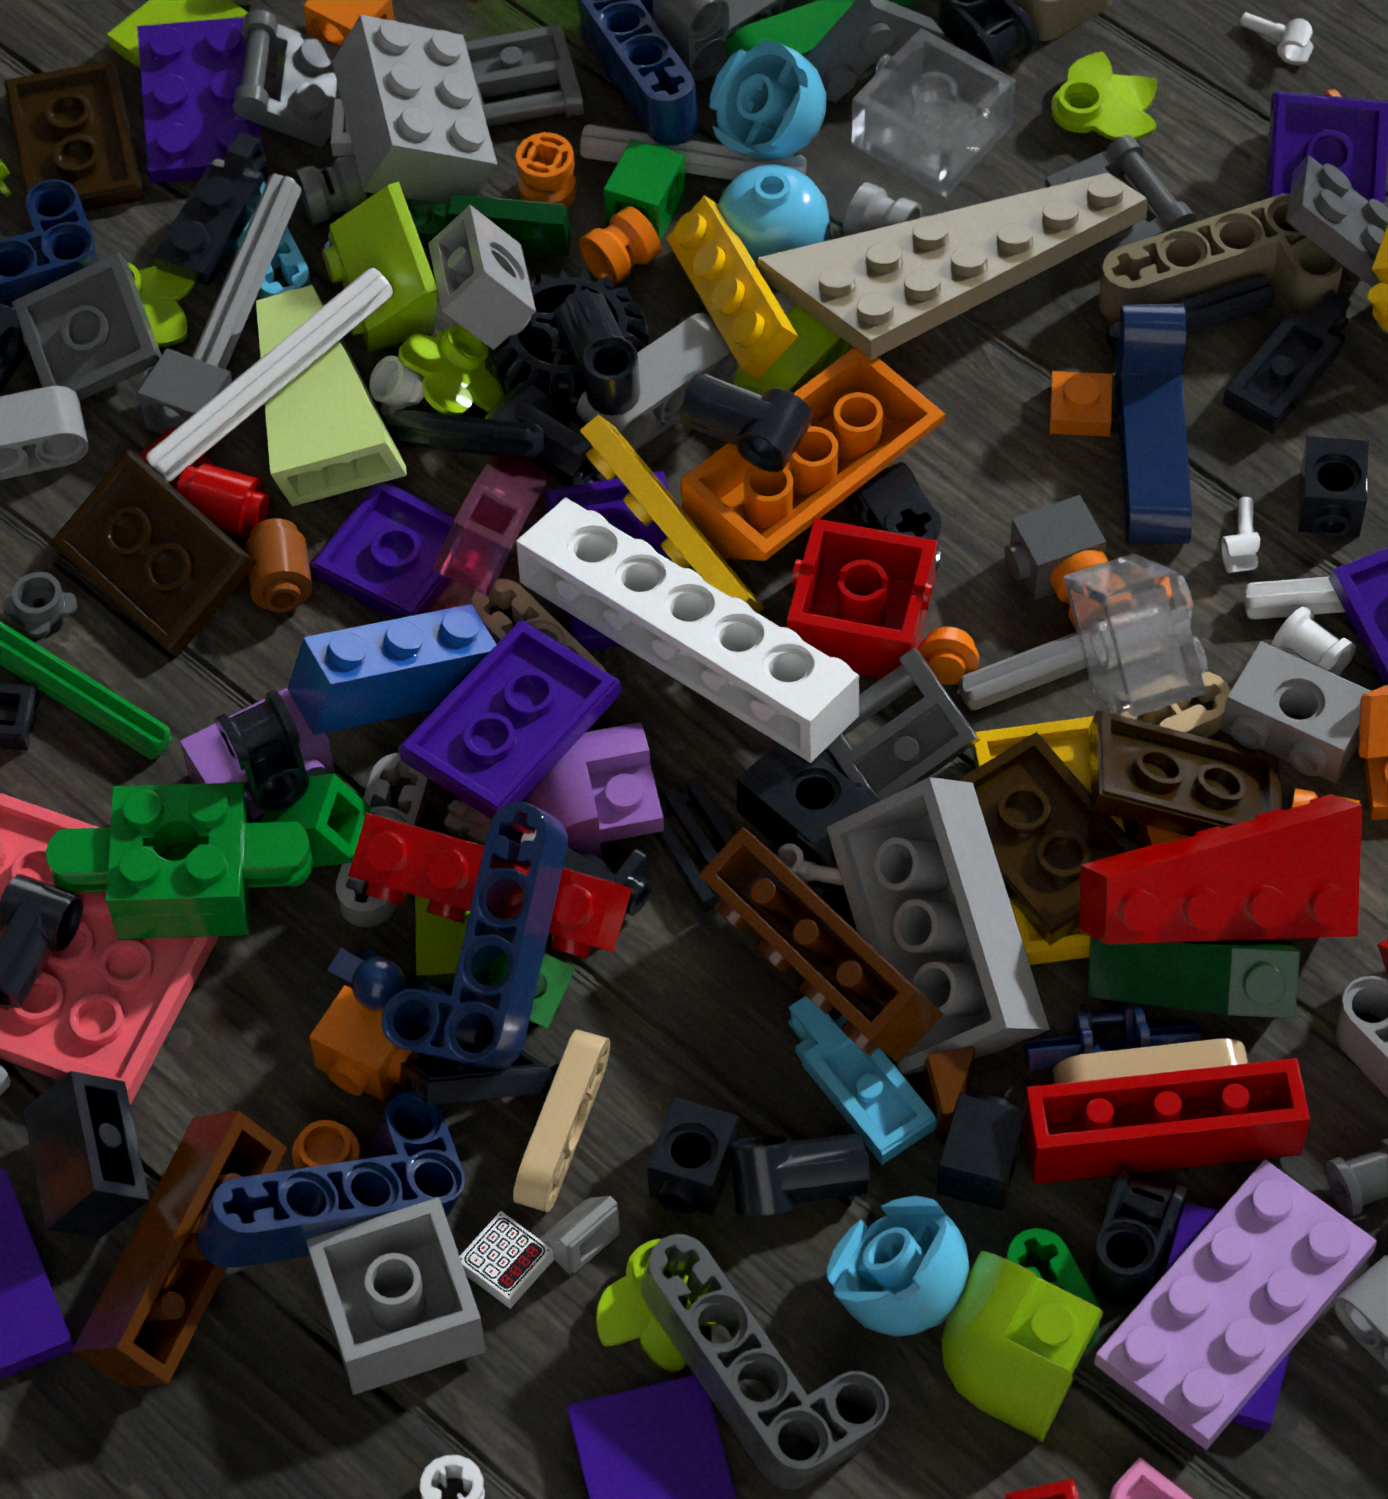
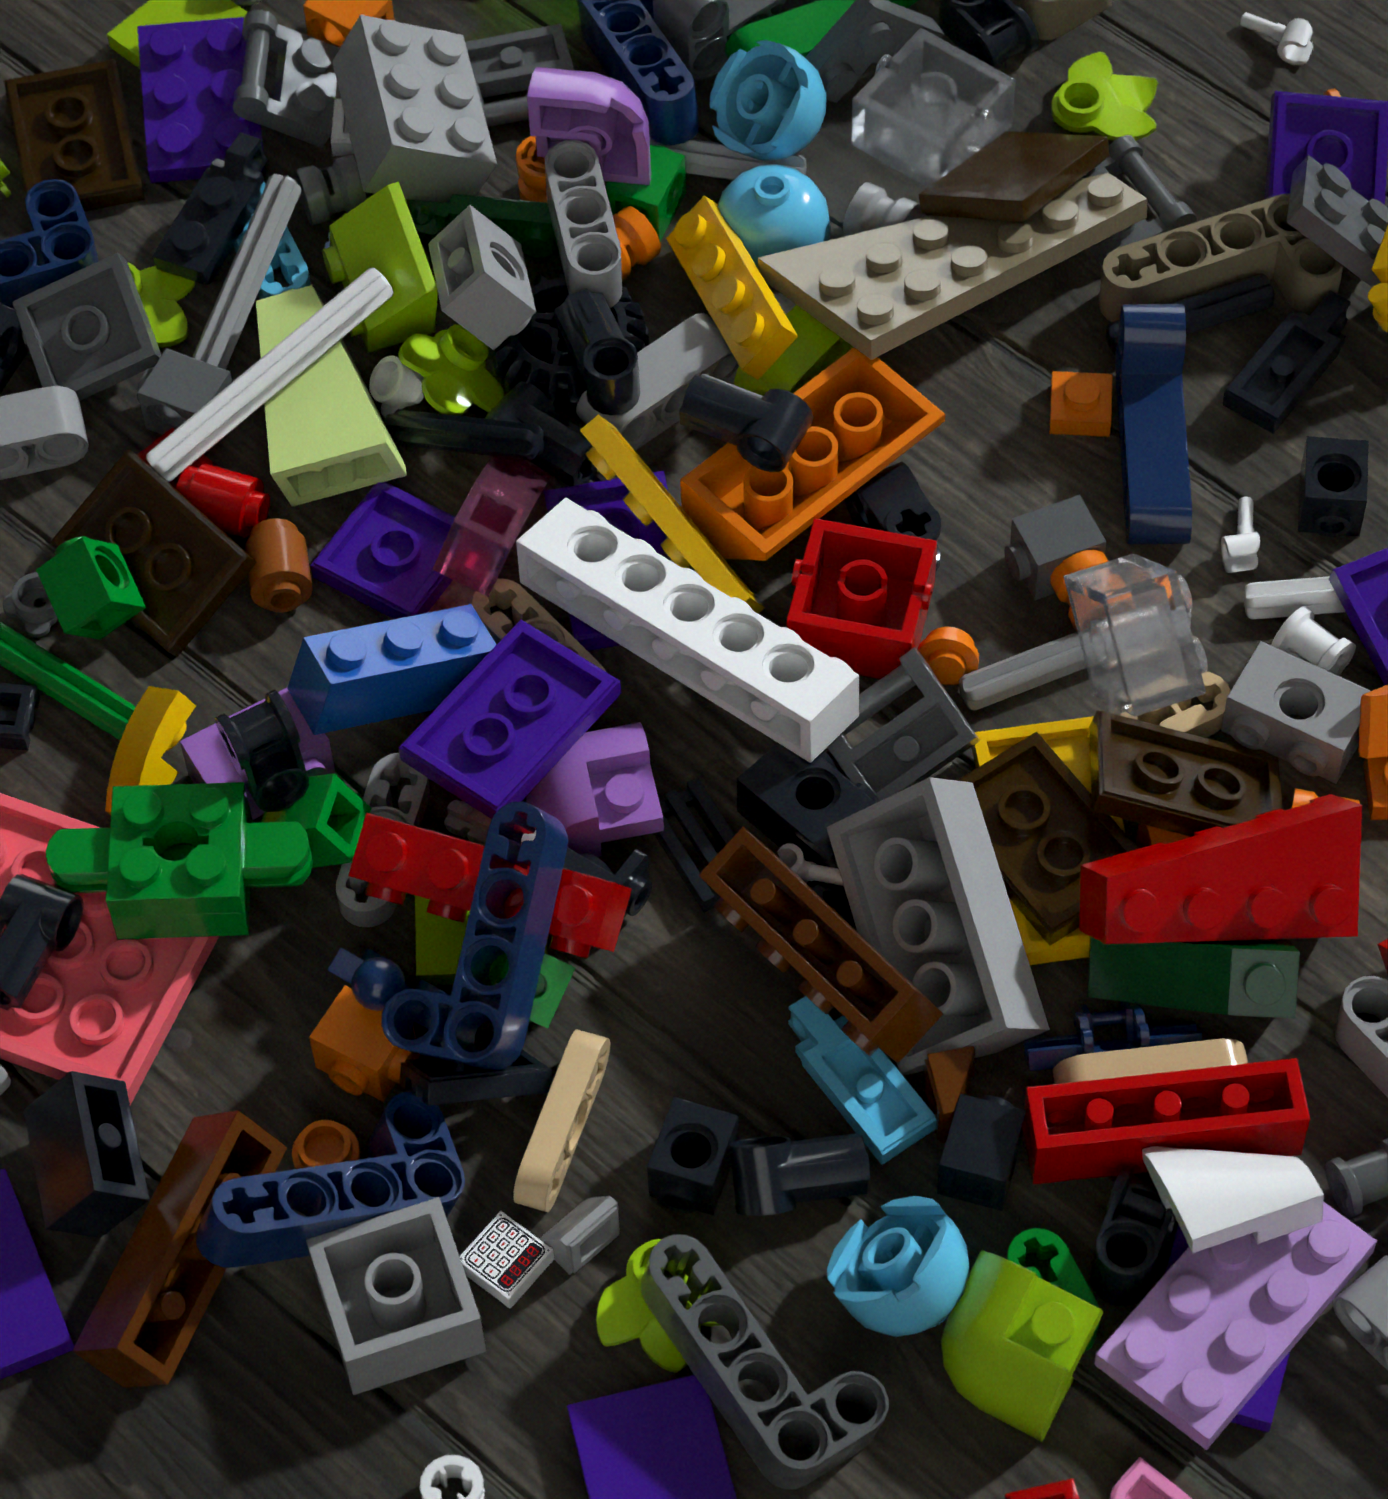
(90, 587): none -> green brick
(150, 732): none -> yellow slope
(583, 220): none -> light grey beam
(595, 112): none -> medium lavender brick
(1014, 176): none -> dark brown tile
(1234, 1193): none -> white slope

